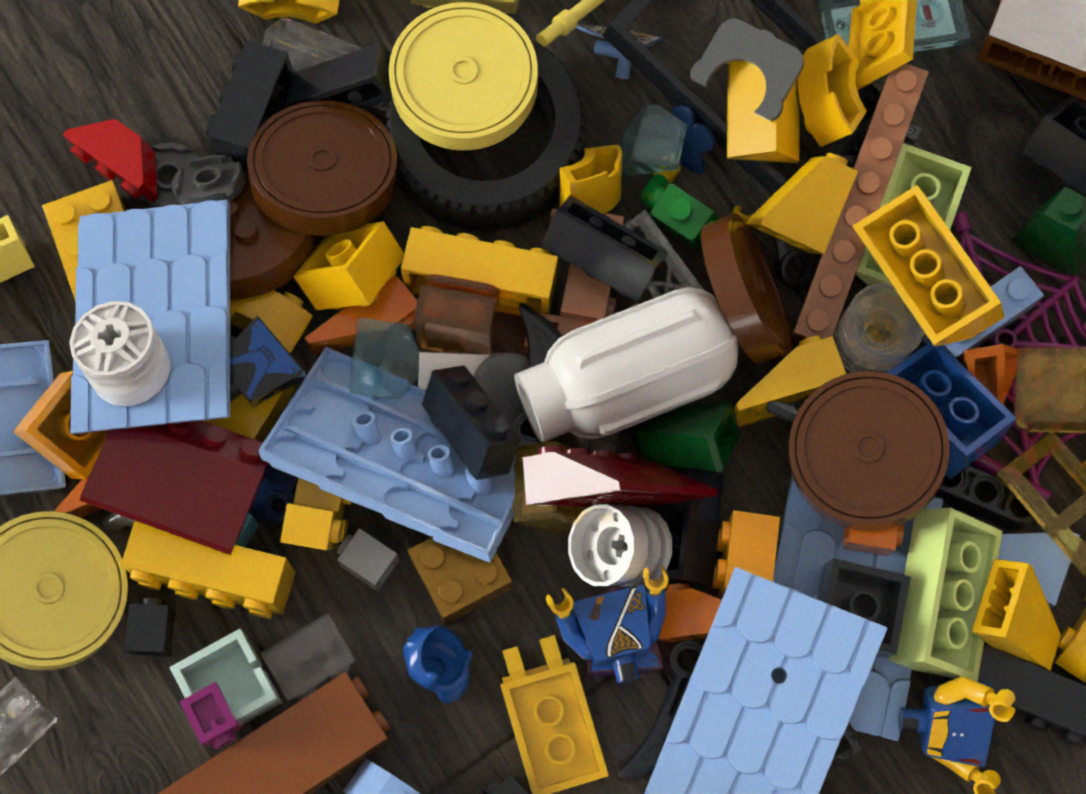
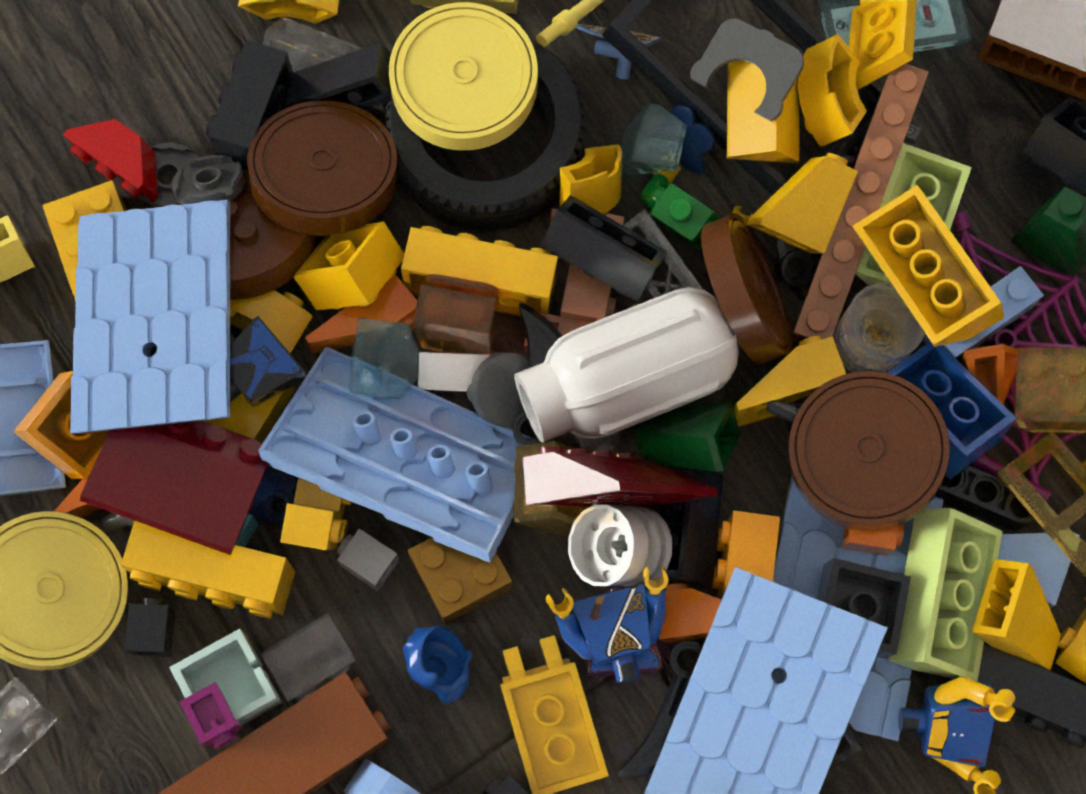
(120, 353): white wheel -> none
(470, 422): black brick -> none

